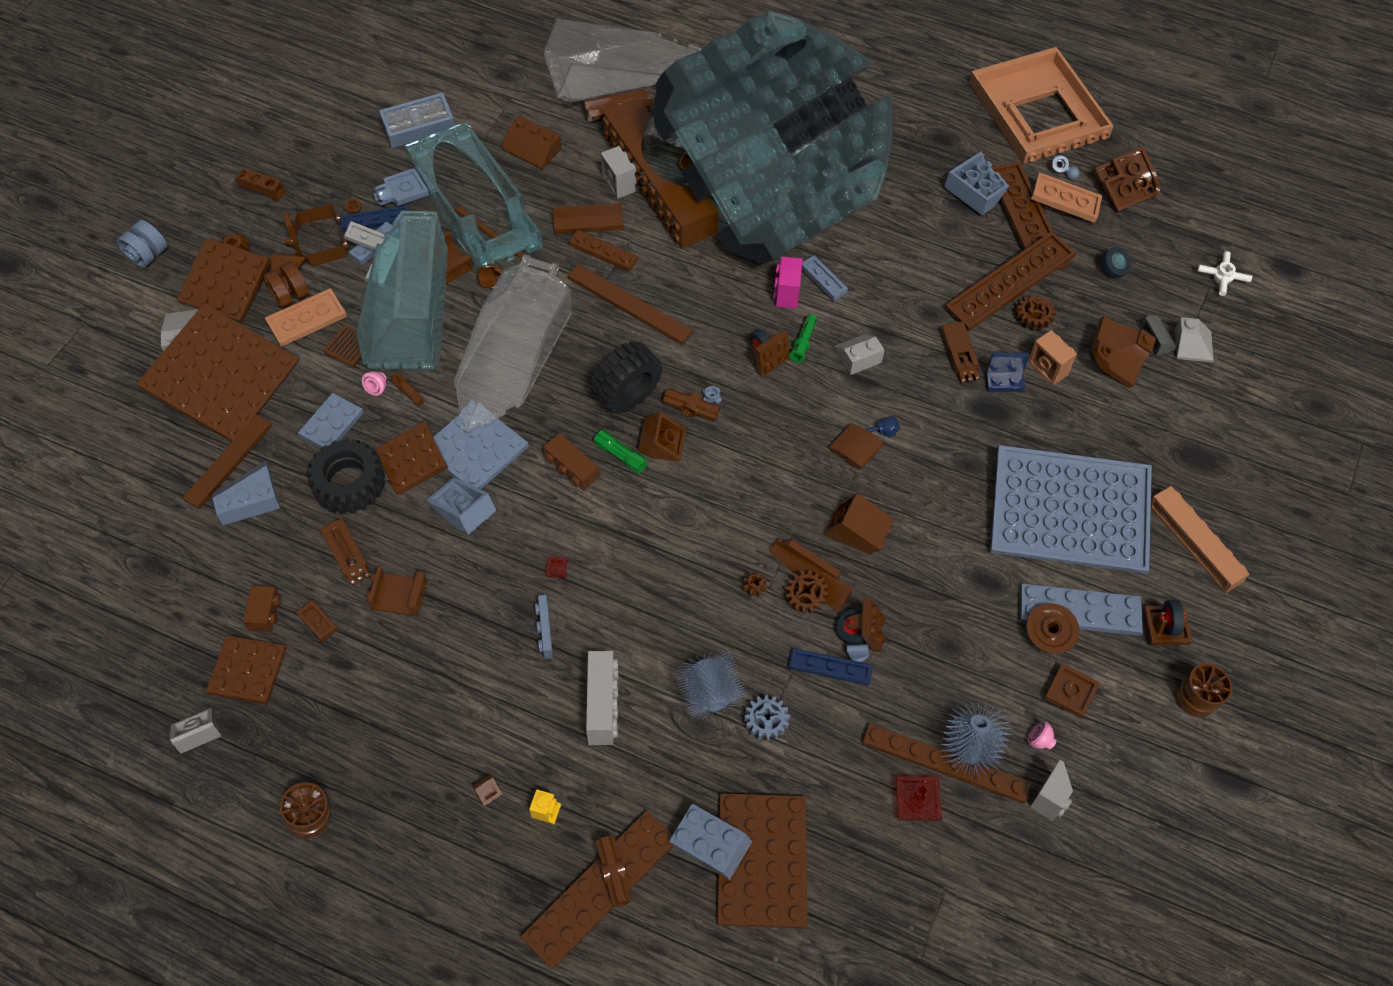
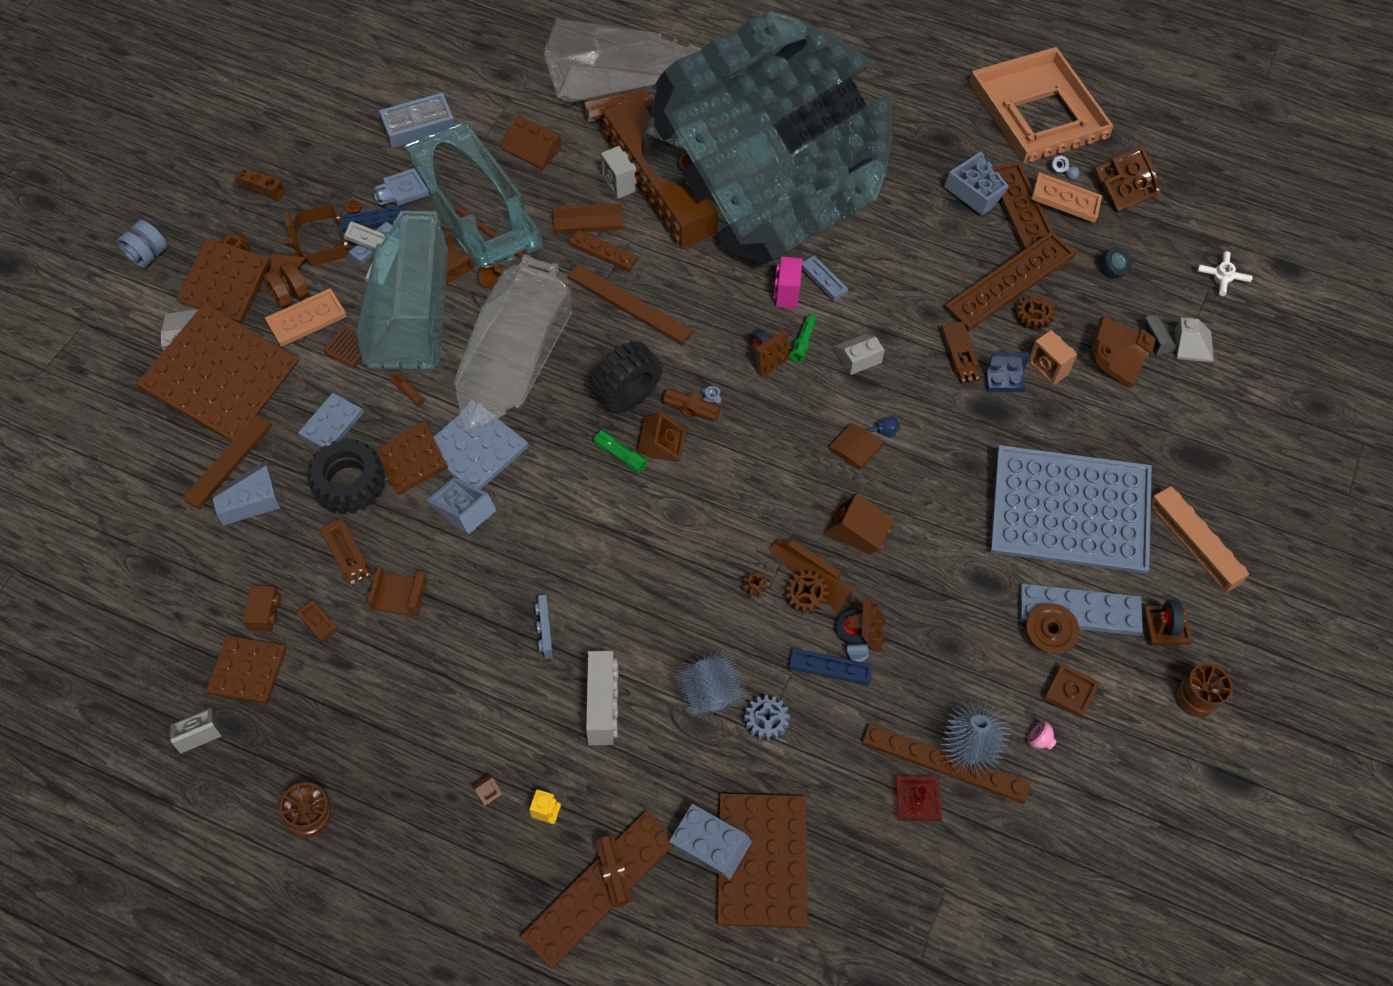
(374, 382): bright pink brick -> none
(556, 567): clear red tile -> none
(571, 462): reddish brown brick -> none
(1055, 794): light grey slope -> none

